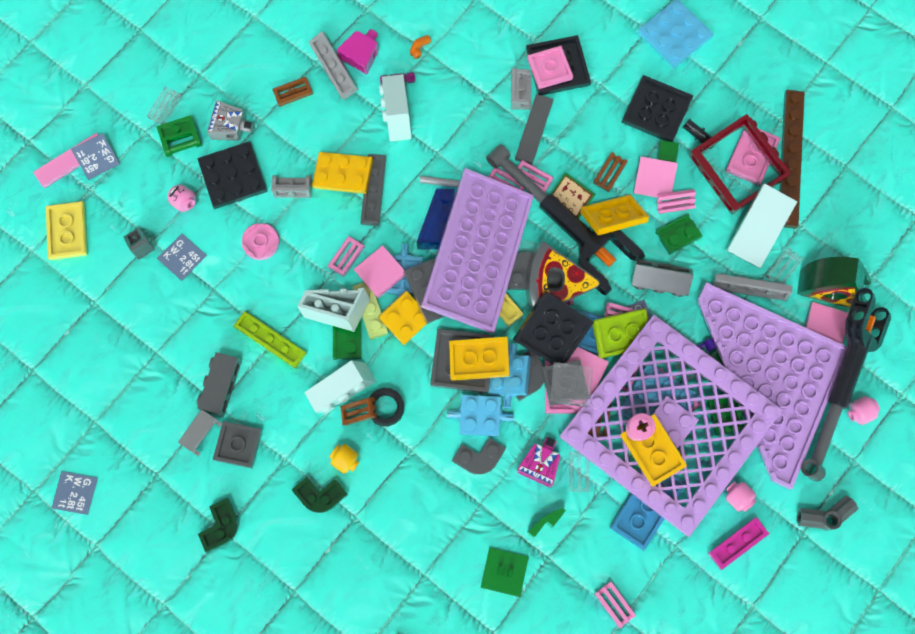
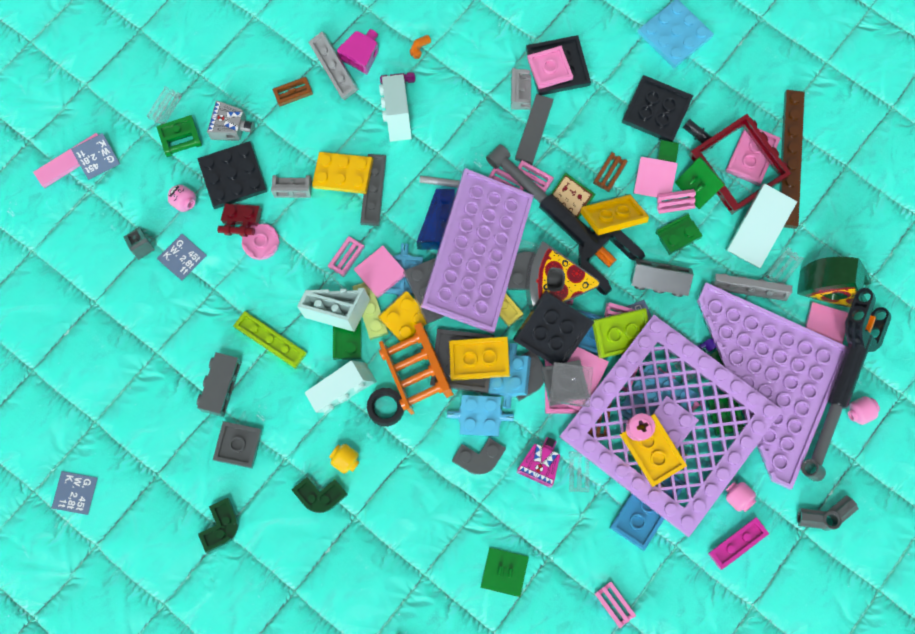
(66, 230): light yellow tile -> none
(198, 431): light grey hinge -> none
(241, 215): none -> dark red plate
(370, 409): dark orange tile -> none
(434, 369): none -> orange fence
(550, 519): green slope -> none
(702, 180): none -> green piece

